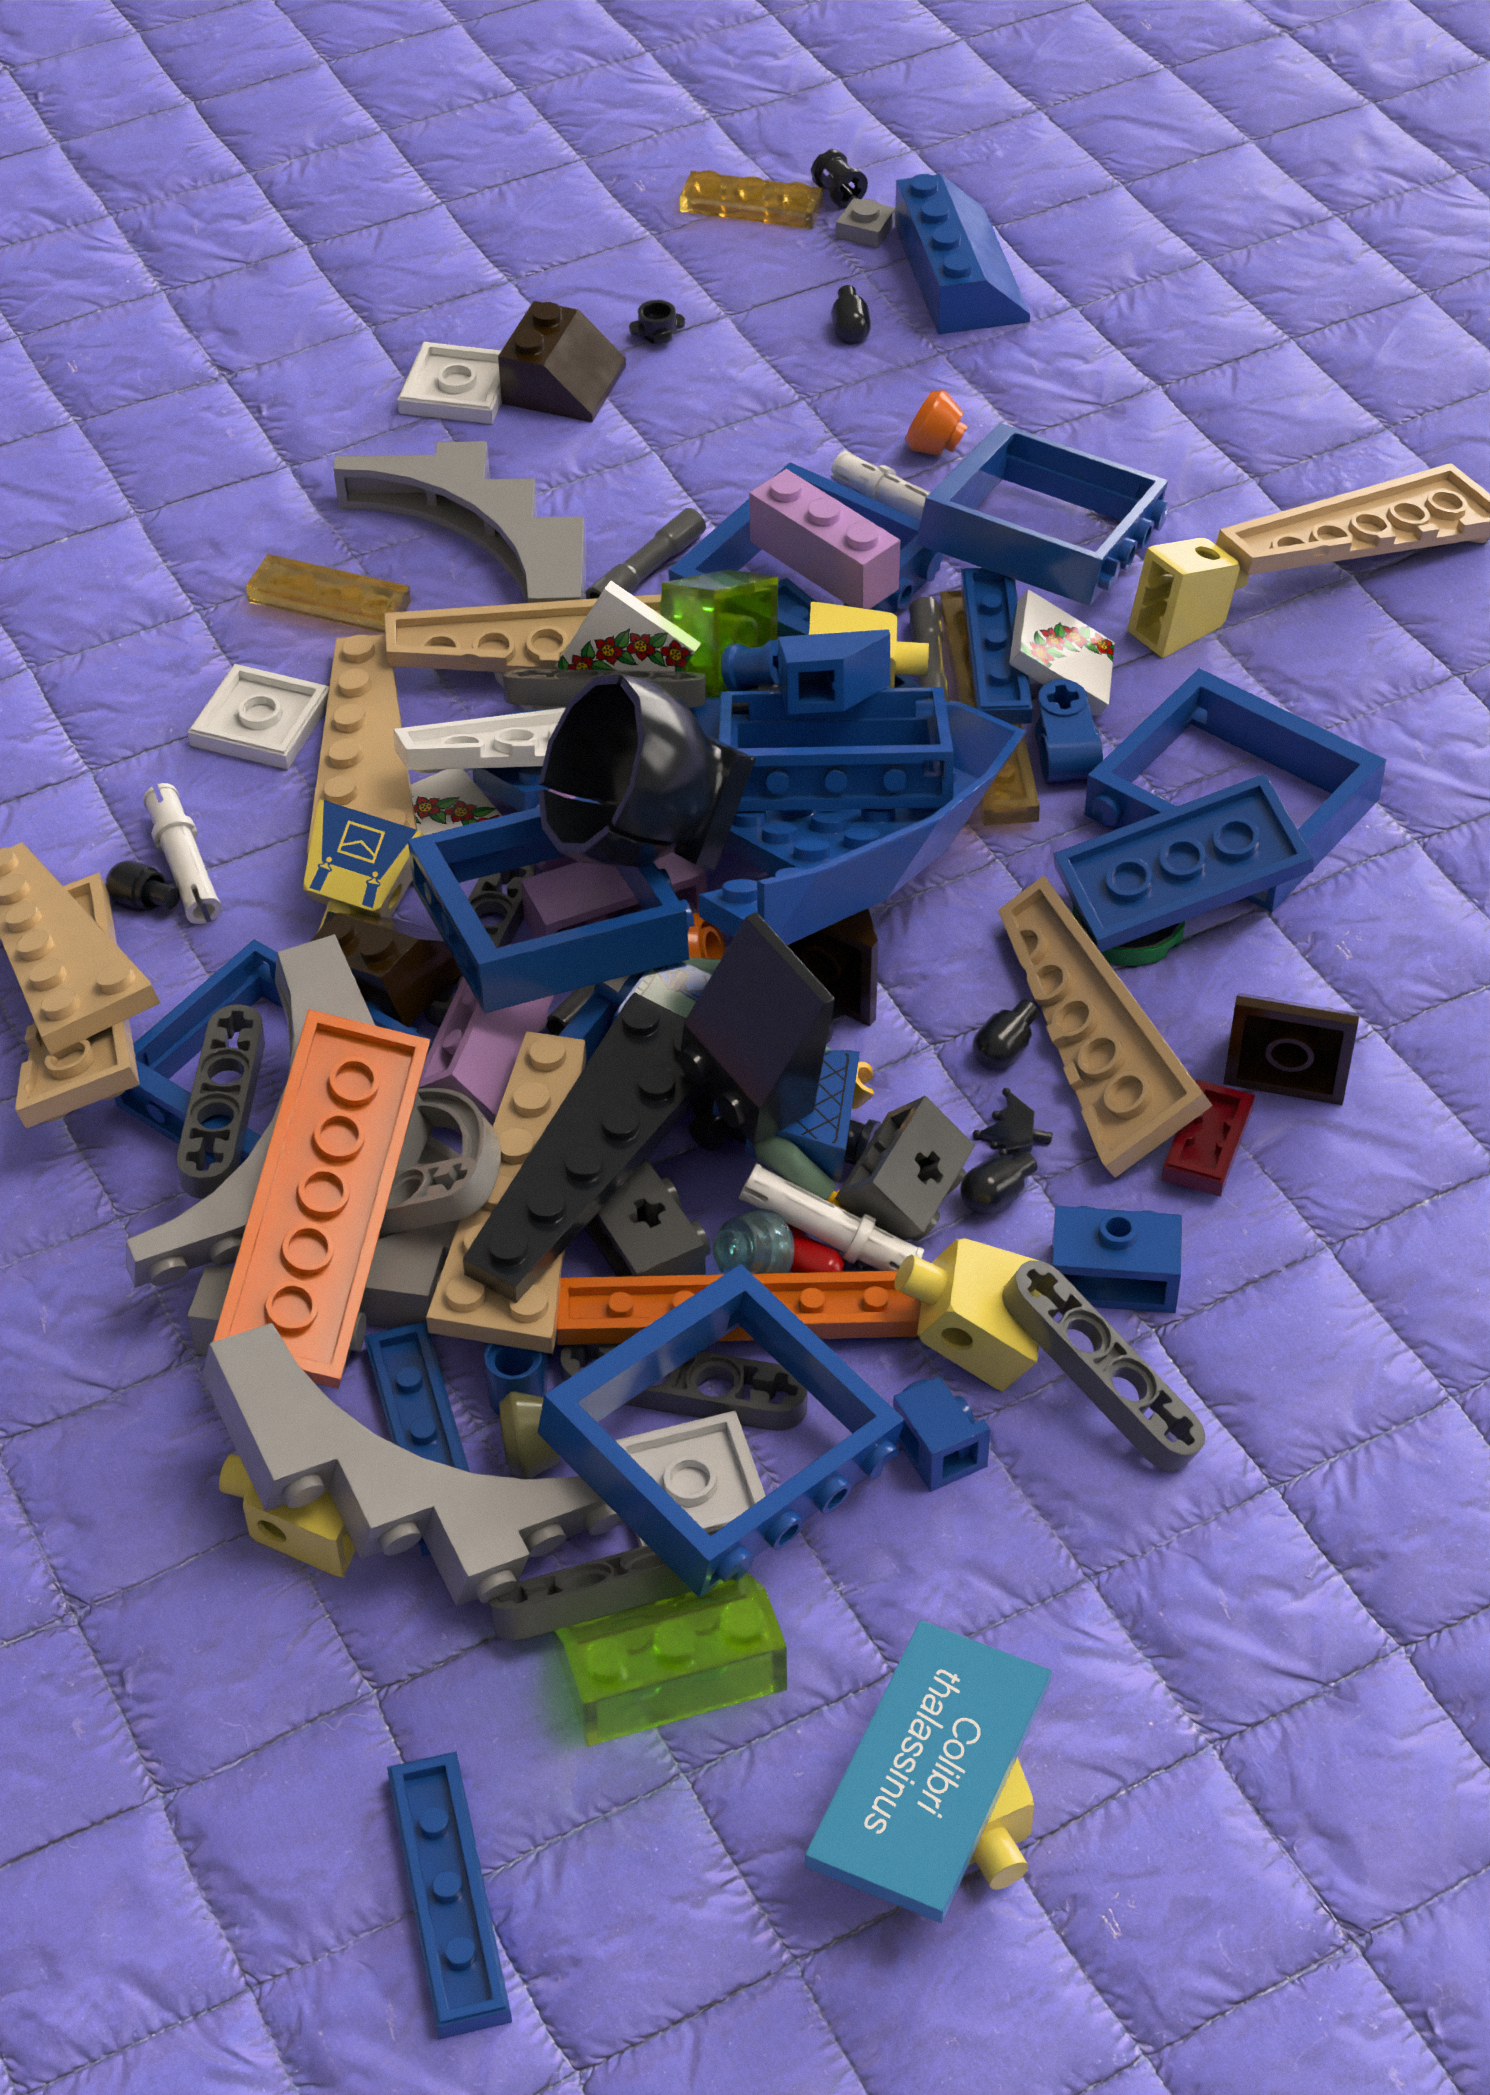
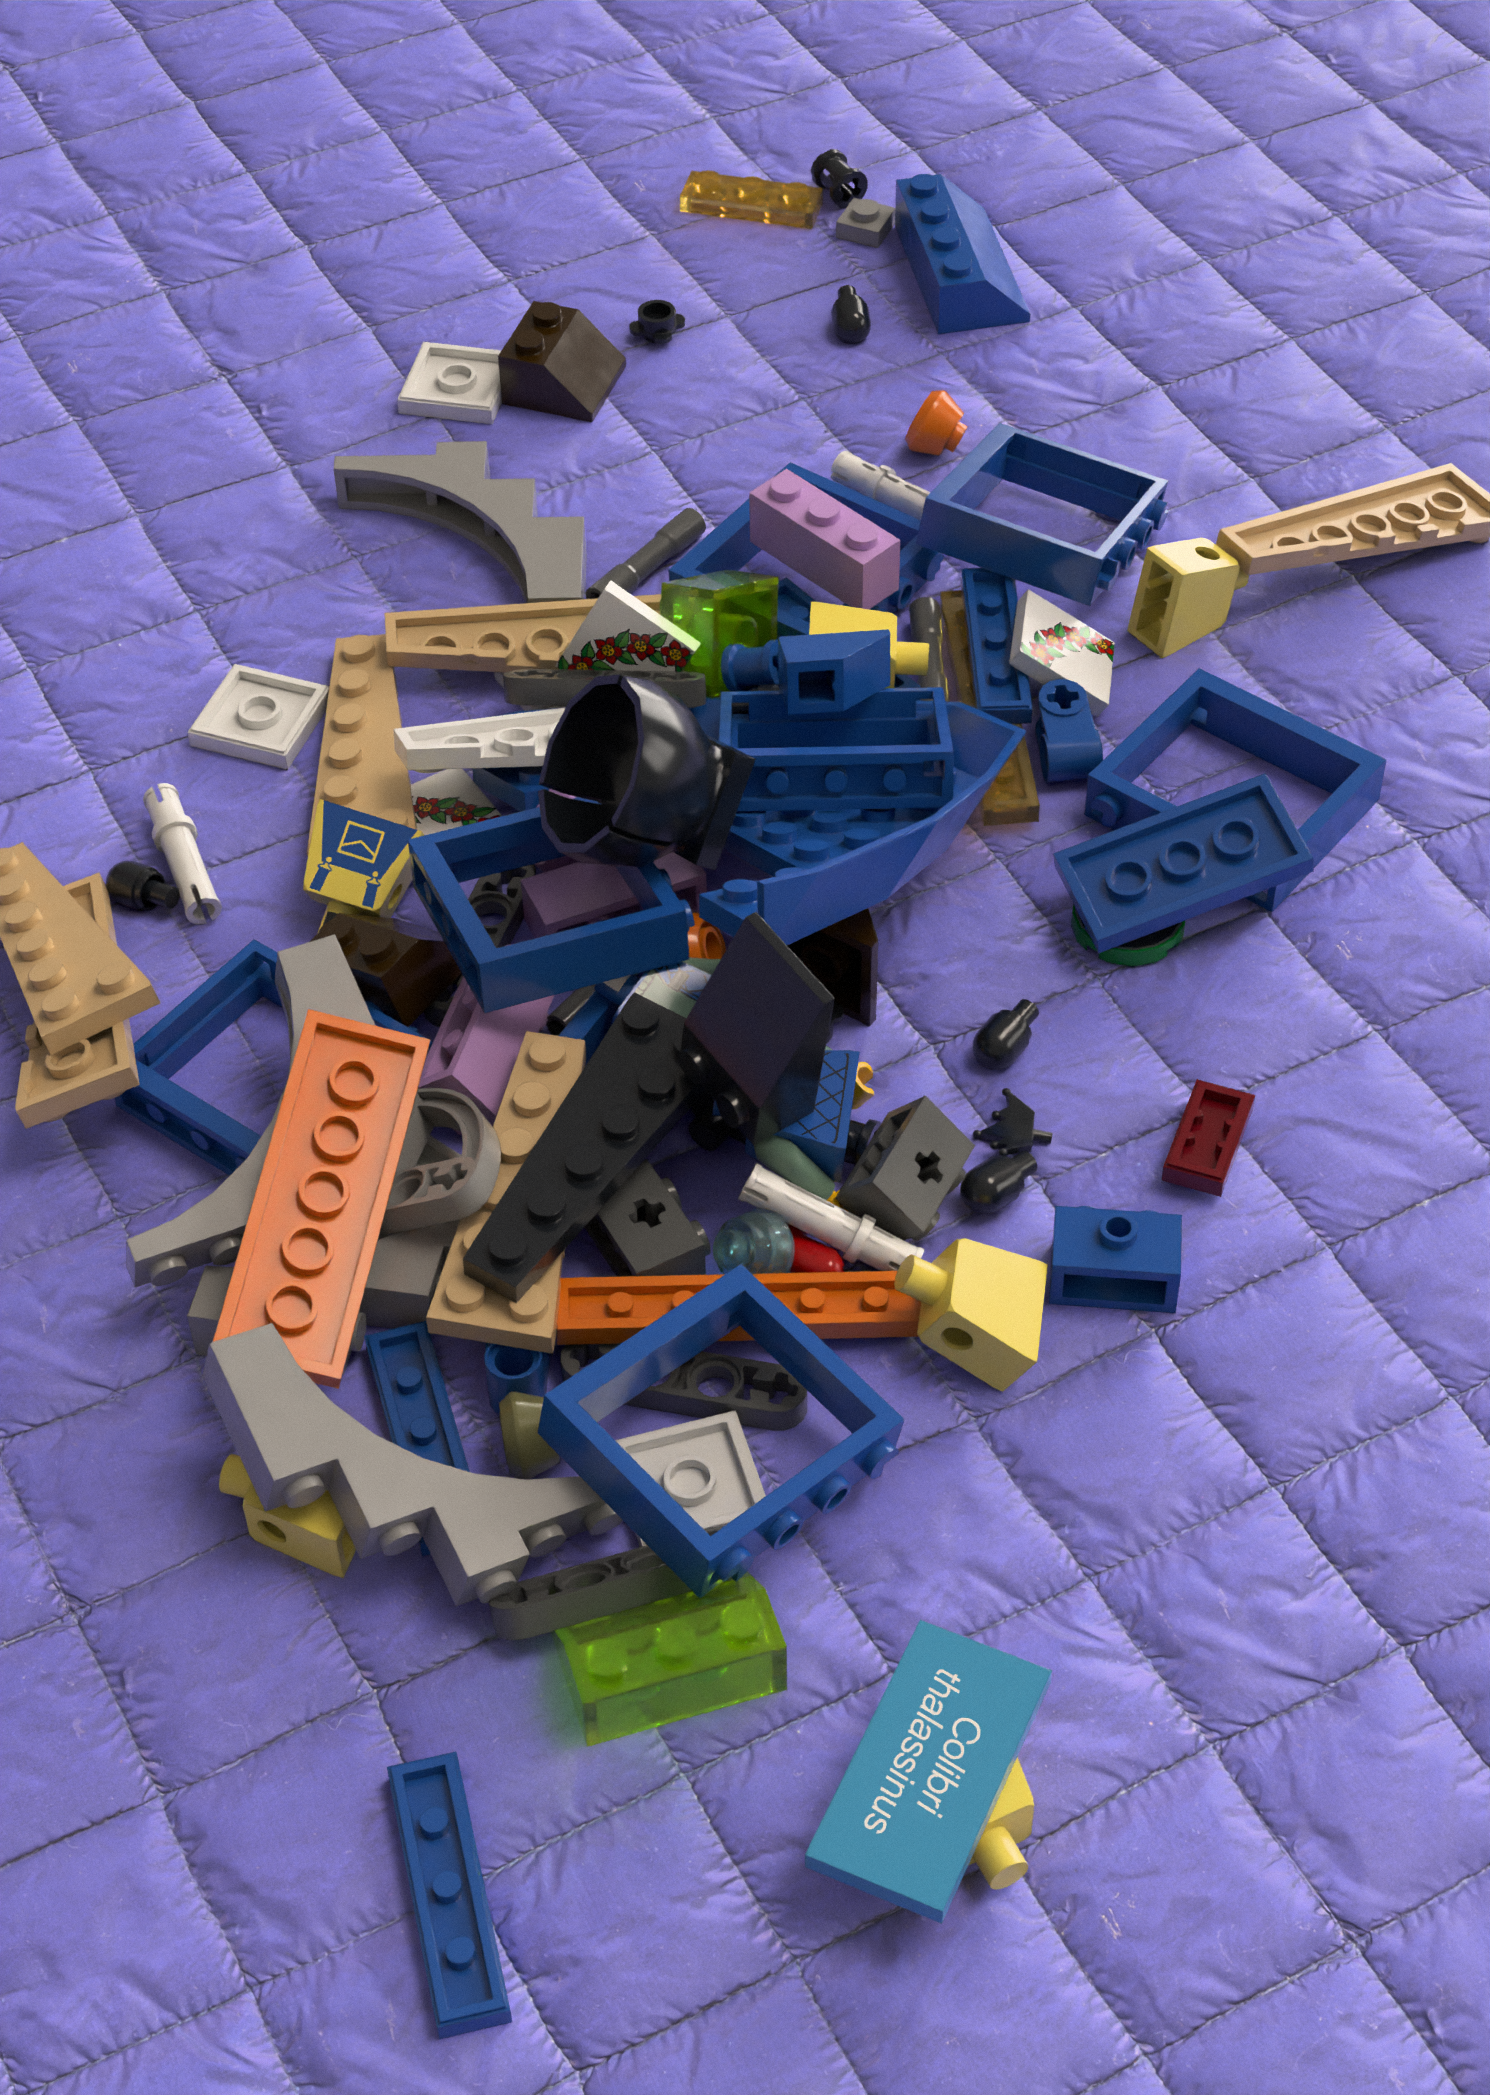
(220, 1099): dark grey beam -> none
(326, 593): clear yellow plate -> none
(940, 1433): blue brick -> none
(1110, 1359): dark grey beam -> none
(1111, 1051): tan wing -> none
(1290, 1048): dark brown slope -> none

